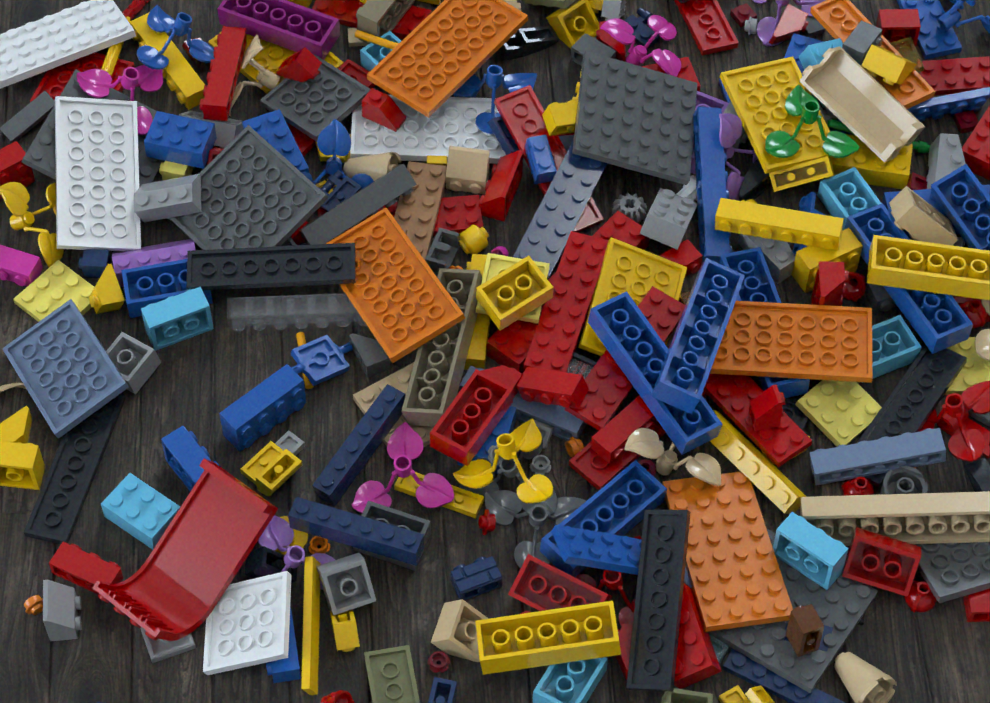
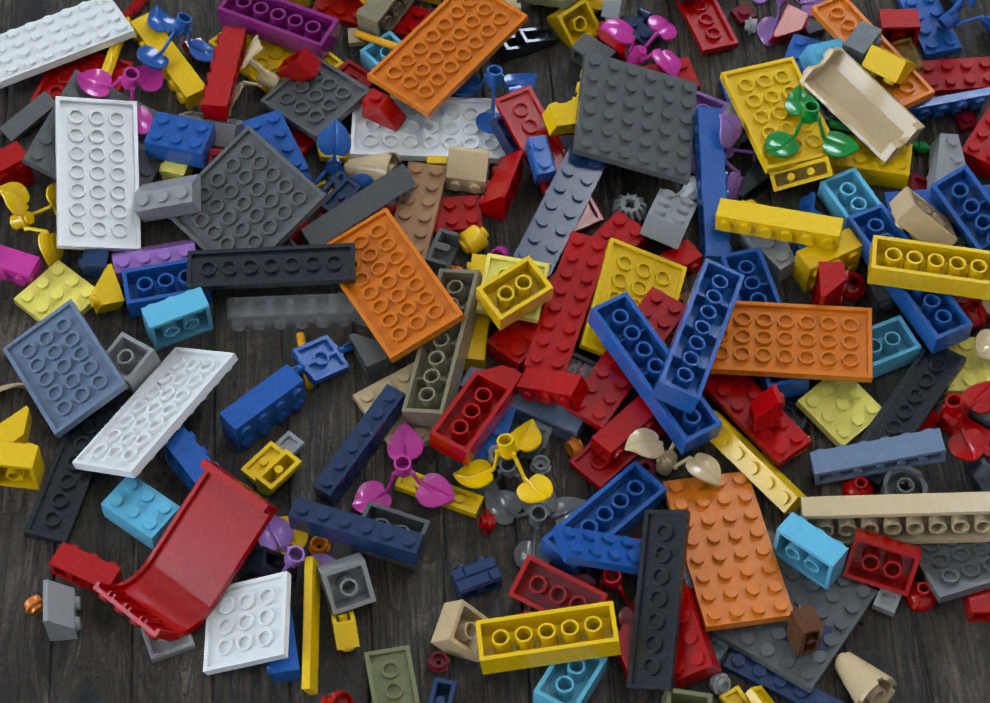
(155, 412): none -> white plate
(720, 683): none -> light grey plate
(886, 602): none -> light grey plate

